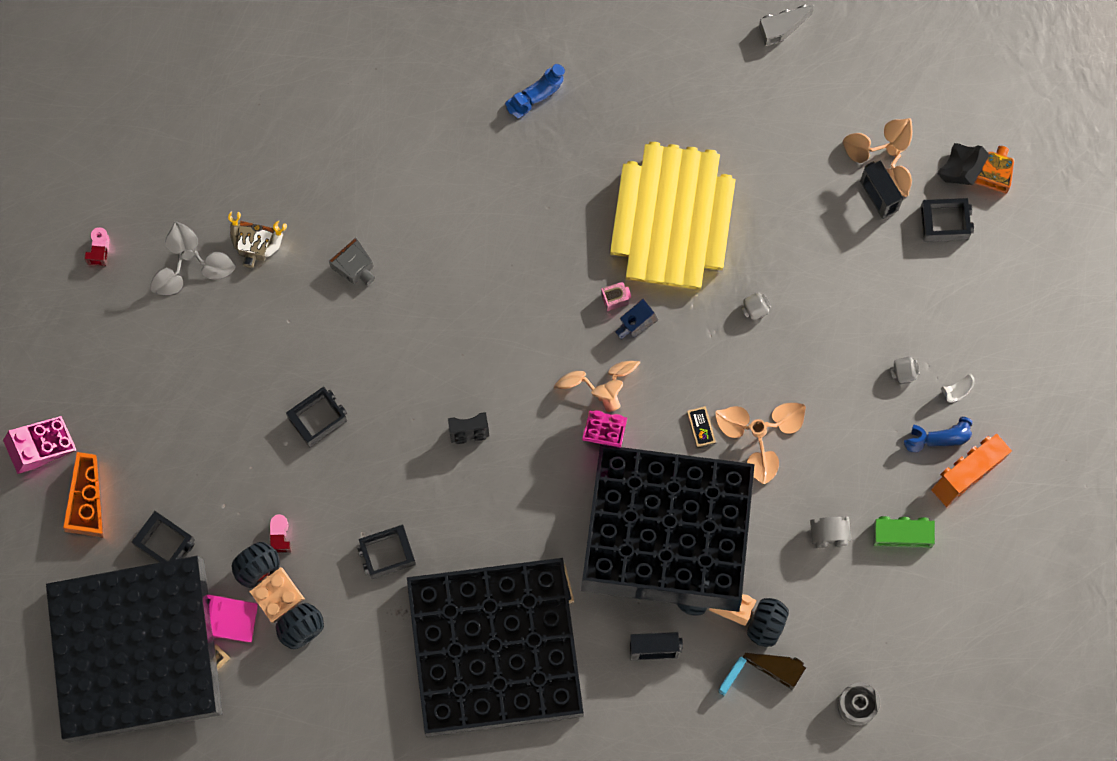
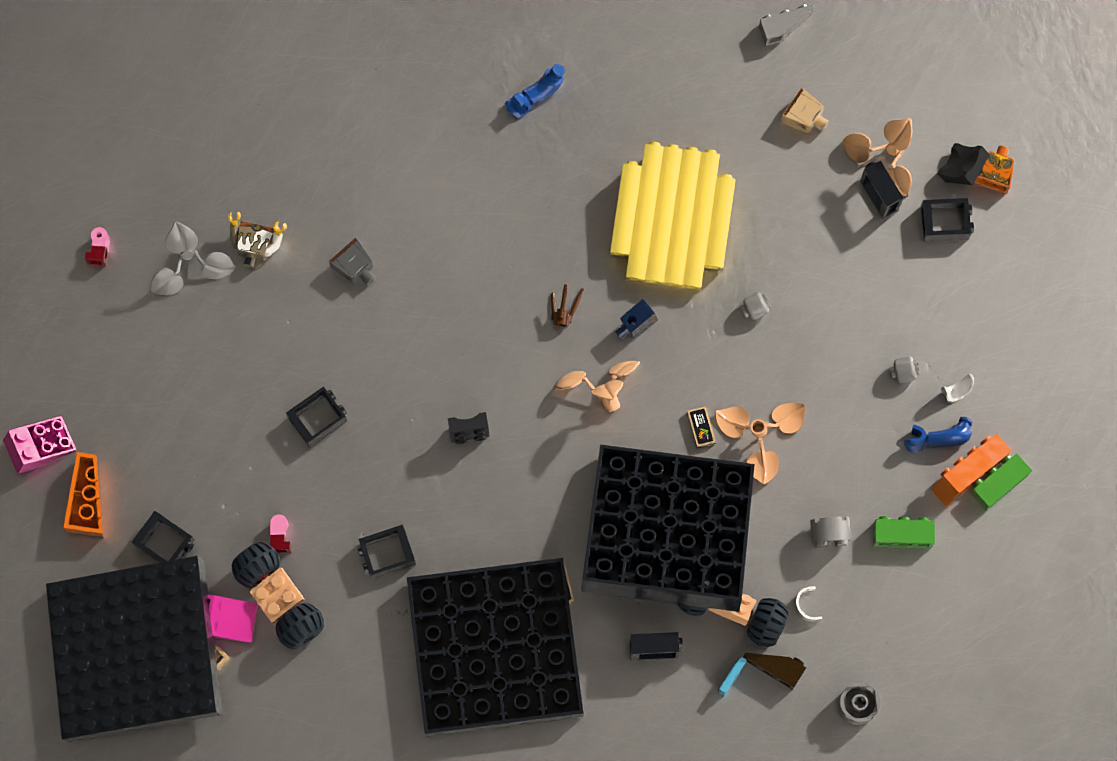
(561, 317): none -> reddish brown plant
(605, 428): dark pink slope -> none
(615, 296): brick -> none
(798, 610): none -> white helmet
(804, 112): none -> tan torso
(1000, 481): none -> bright green brick

